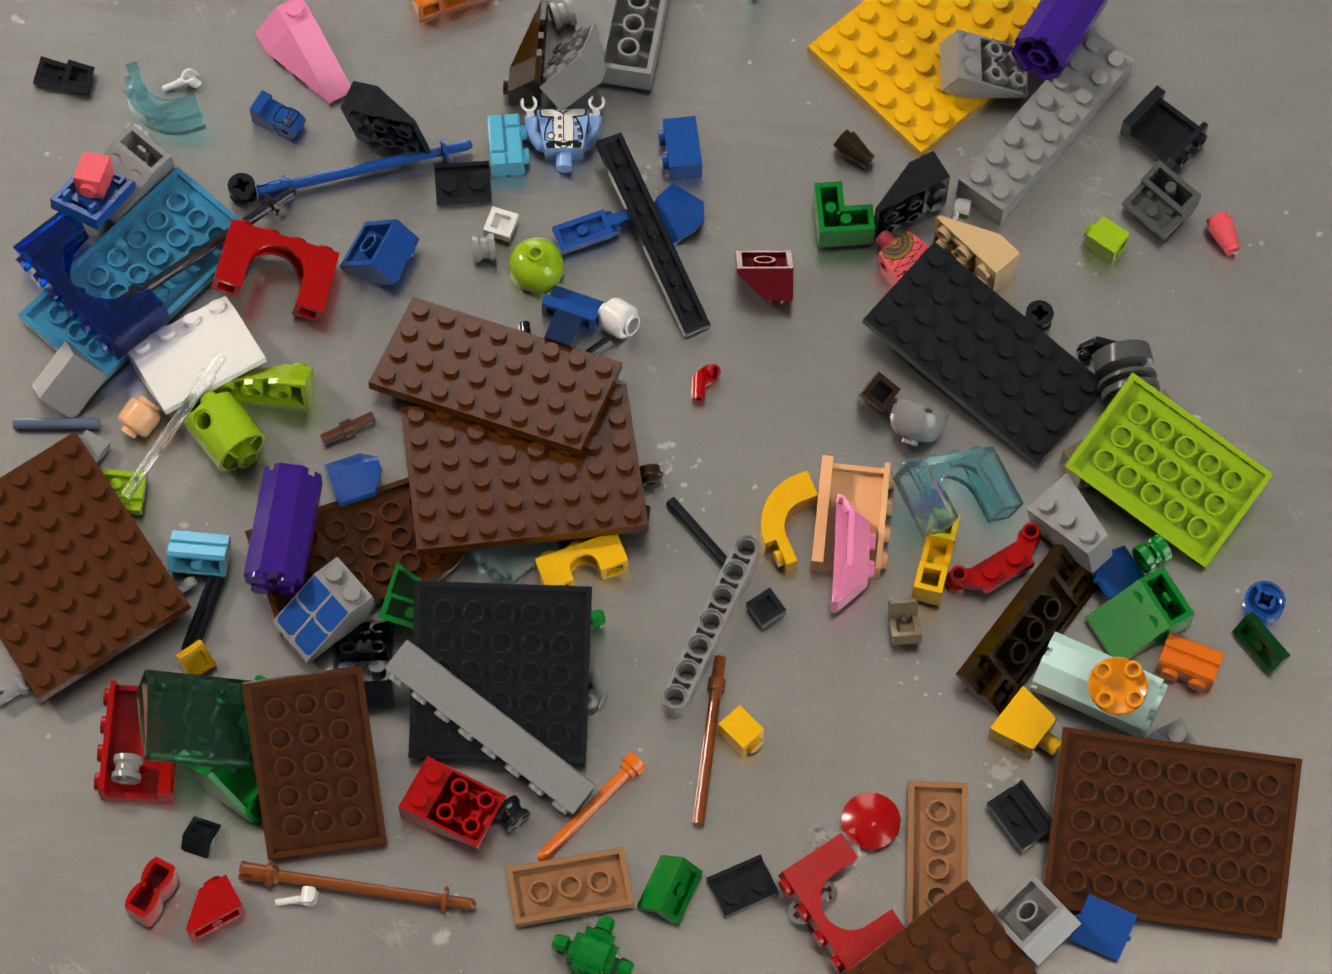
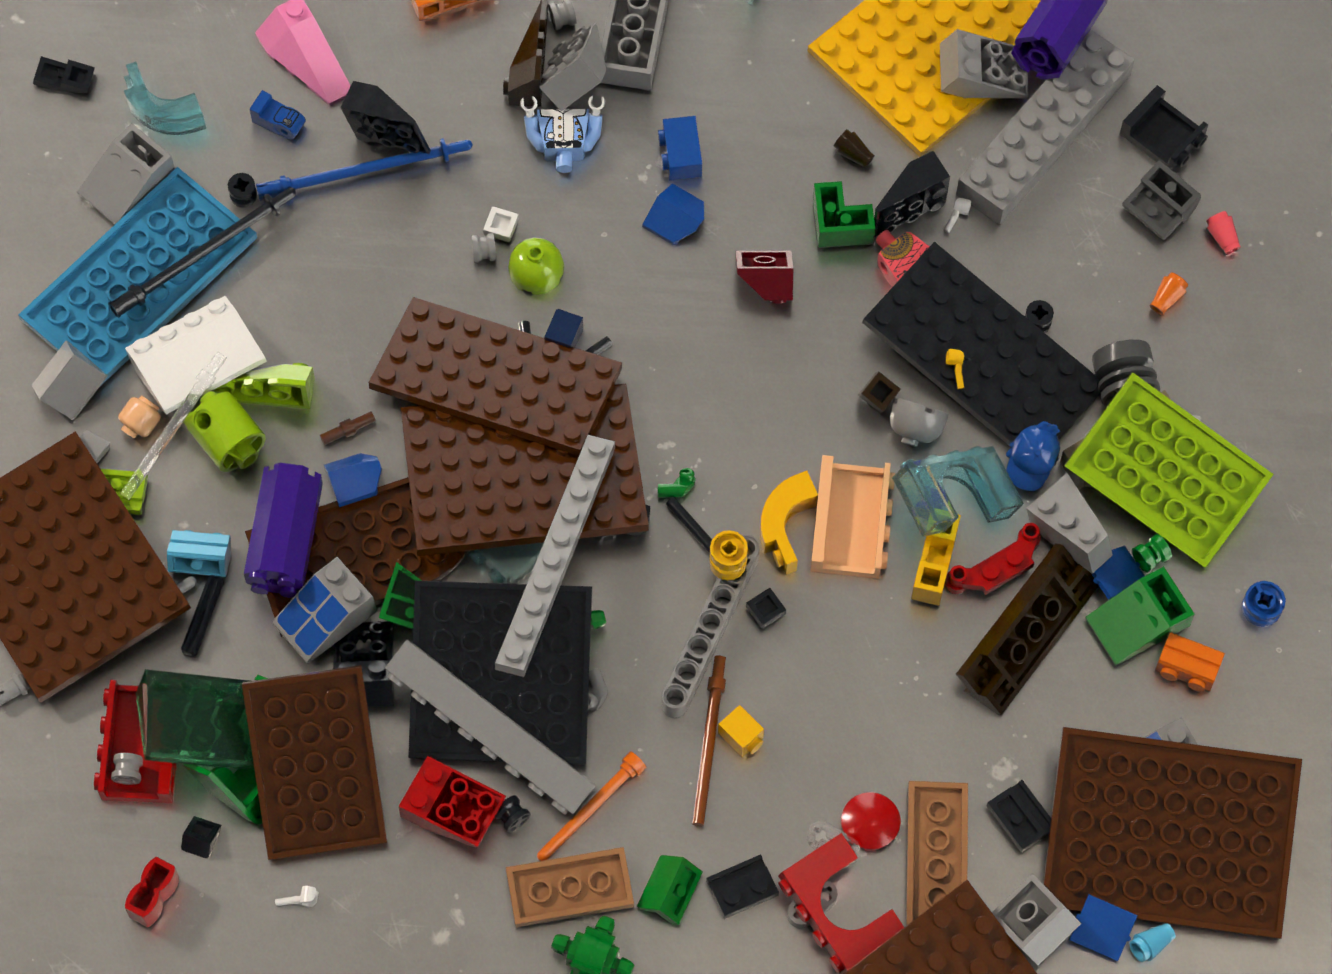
(56, 423): sand blue bar -> none
(93, 175): coral brick -> none
(97, 209): blue container -> none
(114, 322): clear blue arch -> none
(187, 77): white hand -> none
(196, 659): yellow tile -> none
(213, 907): red slope -> none
(271, 874): dark orange bar -> none
(312, 263): red arch -> none
(380, 251): blue slope -> none
(462, 182): black plate -> none
(506, 145): medium azure brick -> none
(555, 556): none -> light grey plate
(573, 303): blue panel -> none
(589, 230): blue hinge -> none
(601, 552): yellow arch -> none
(618, 318): white head -> none
(650, 474): dark brown plate -> none
(652, 235): black tile -> none
(680, 487): none -> green arm
(702, 379): red arm -> none
(728, 555): none -> yellow wheel
(850, 554): bright pink wedge -> none
(904, 621): dark tan bracket -> none
(956, 358): none -> yellow hand
(979, 250): tan slope -> none
(1025, 726): yellow torso -> none
(1033, 456): none -> blue hair
(1065, 678): light aqua brick -> none
(1090, 346): black arm -> none
(1106, 239): lime brick -> none
(1118, 685): light orange dish -> none
(1151, 942): none -> medium azure cone
(1168, 293): none -> orange cone
(1261, 643): dark green plate -> none

